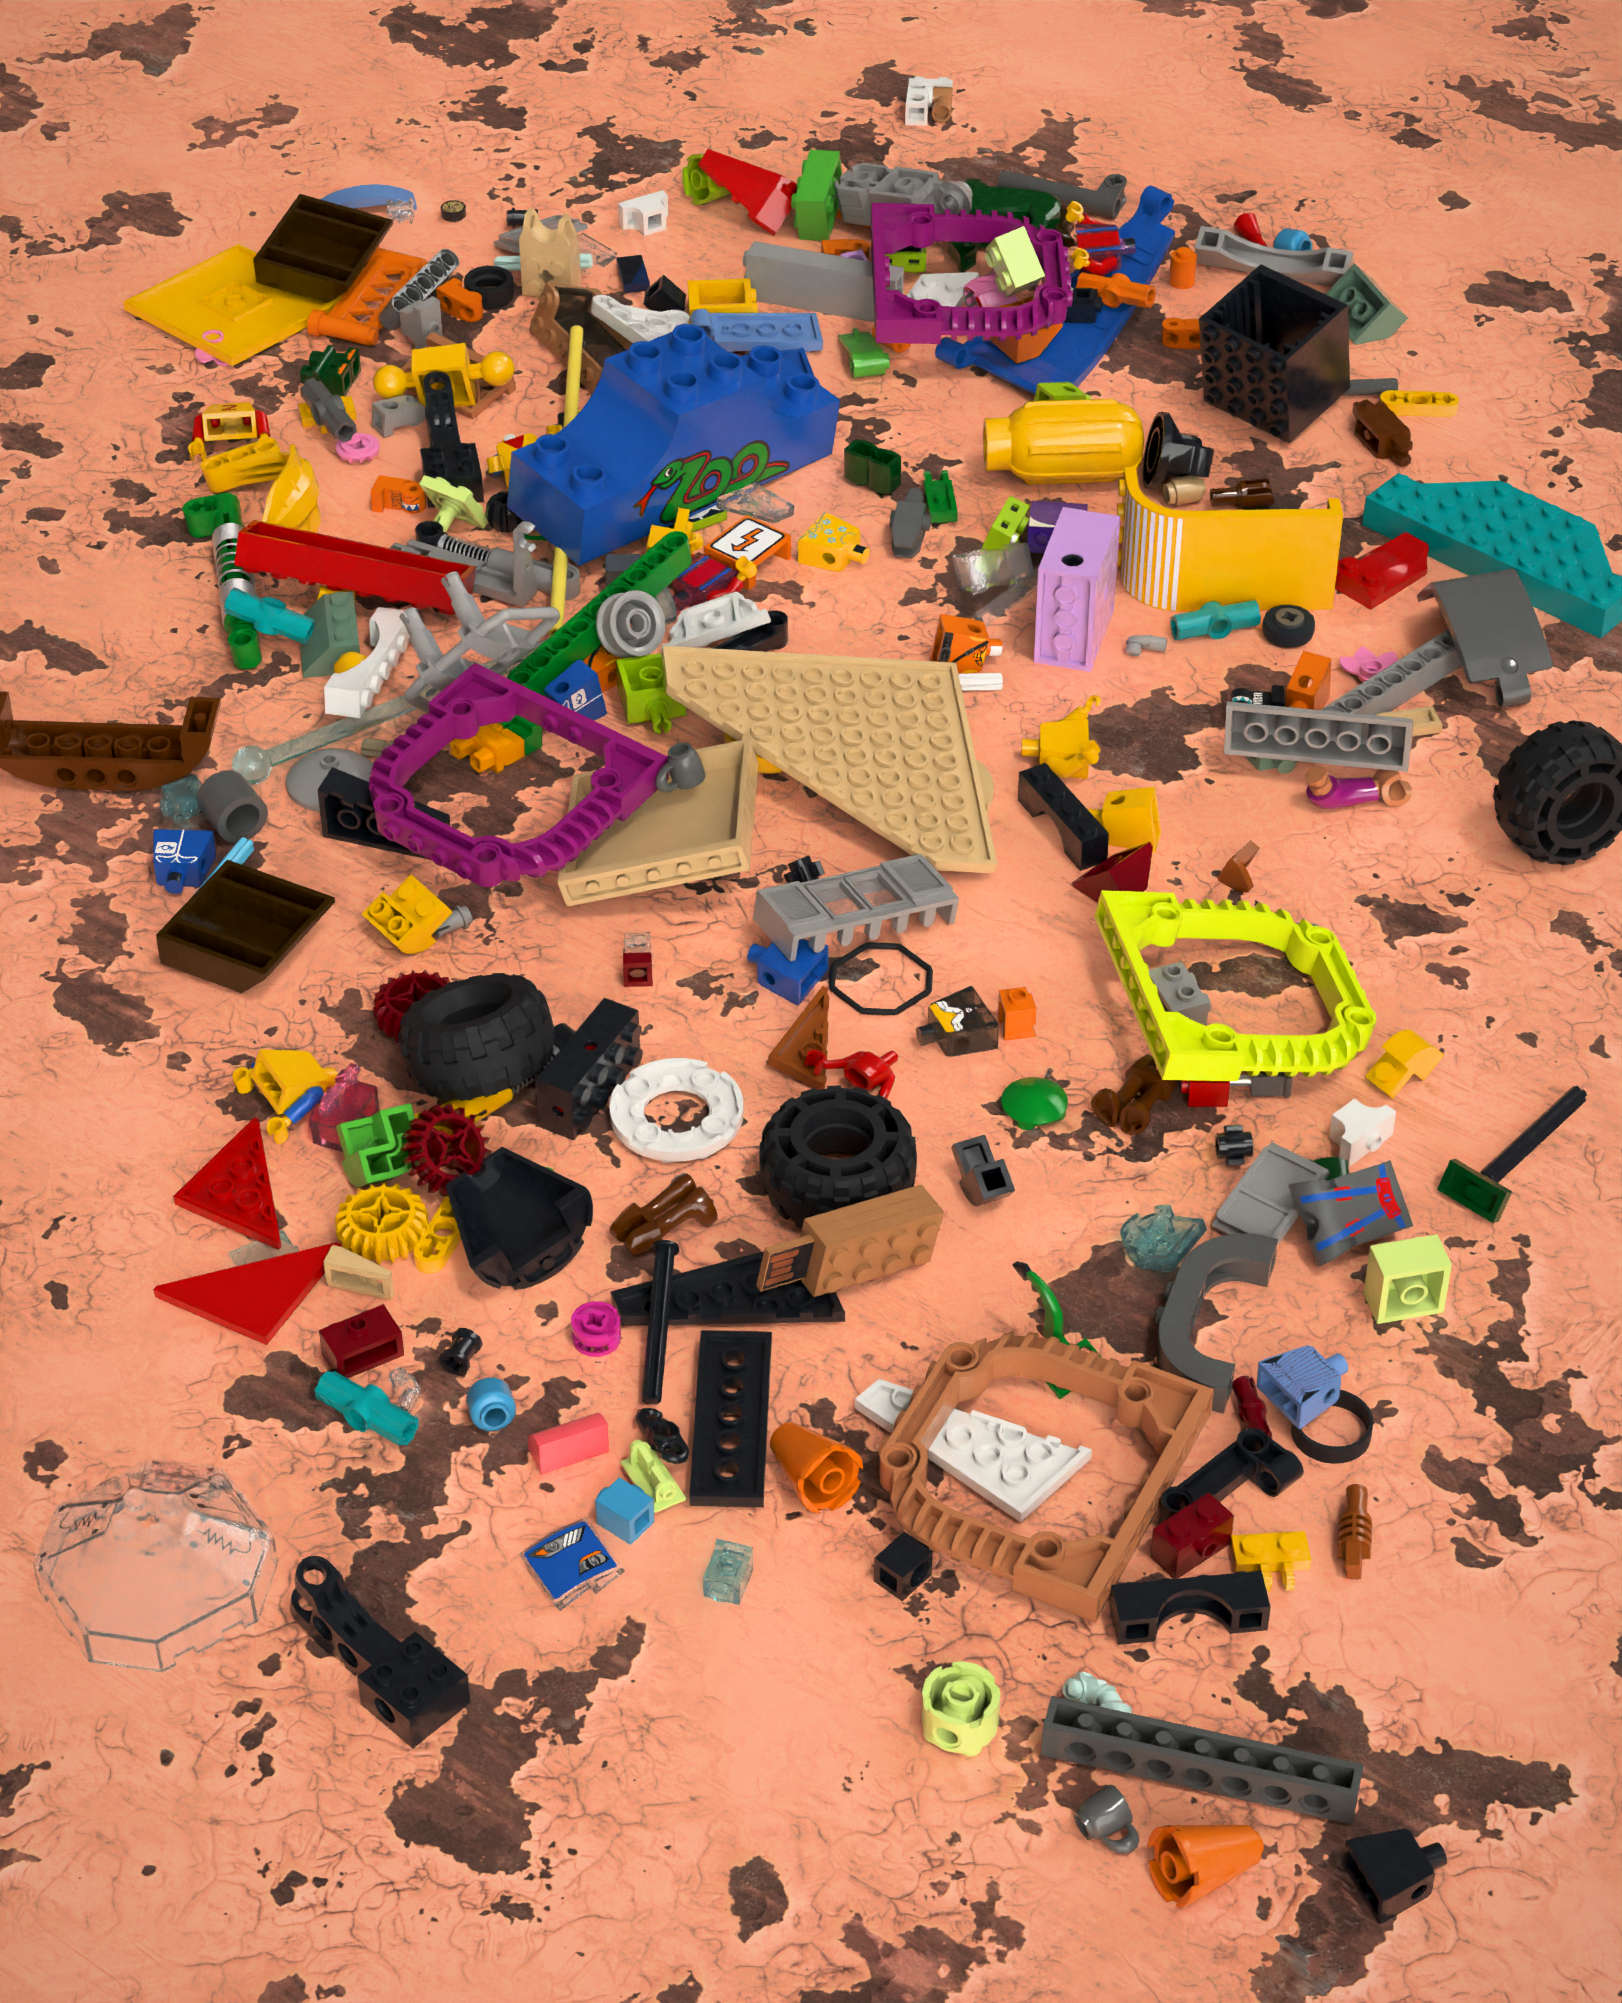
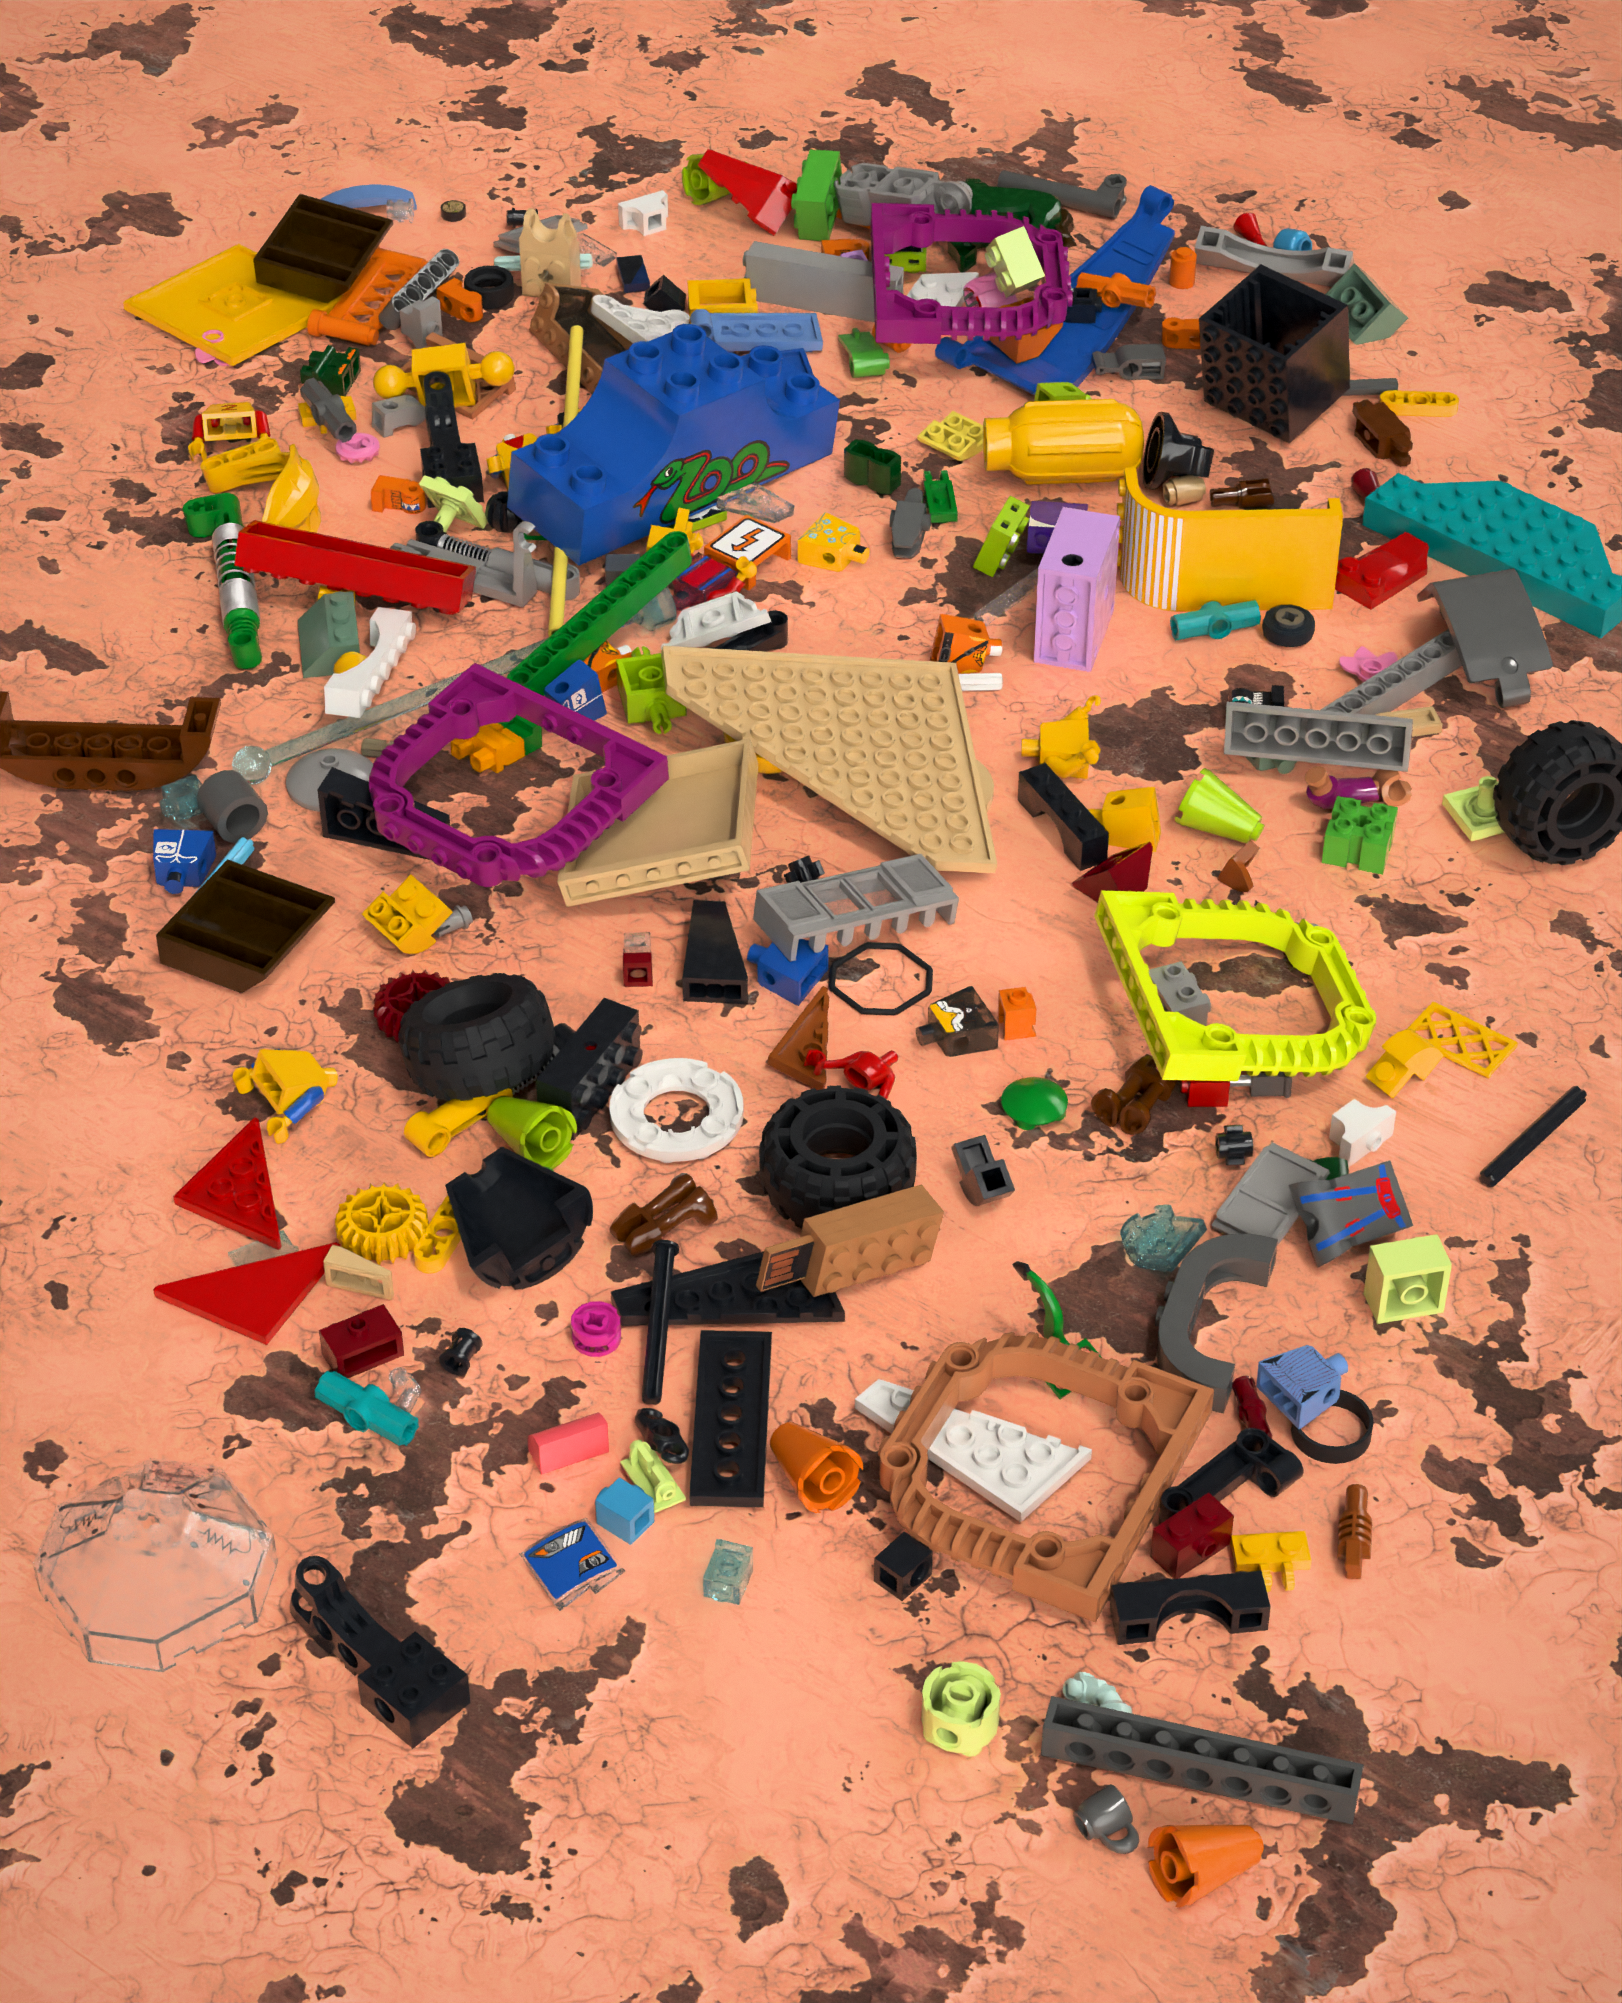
(269, 616): teal piece -> none
(342, 1103): clear pink brick -> none
(374, 1146): bright green brick -> none
(428, 1146): dark red gear -> none
(487, 637): light grey piece -> none
(490, 1404): dark azure head -> none
(533, 1129): none -> lime cone
(614, 624): light grey wheel -> none
(684, 768): dark grey piece -> none
(713, 958): none -> black slope
(927, 94): white hips -> none
(954, 436): none -> light yellow slope
(984, 568): clear brick -> none
(1097, 243): torso -> none
(1132, 362): none -> dark grey piece
(1147, 642): light grey arm -> none
(1219, 810): none -> lime cone
(1319, 671): orange torso -> none
(1359, 835): none -> bright green brick
(1364, 482): none -> dark red cone
(1392, 1870): black torso -> none
(1456, 1020): none -> yellow window
(1474, 1190): dark green hinge -> none
(1475, 809): none -> yellowish green plate

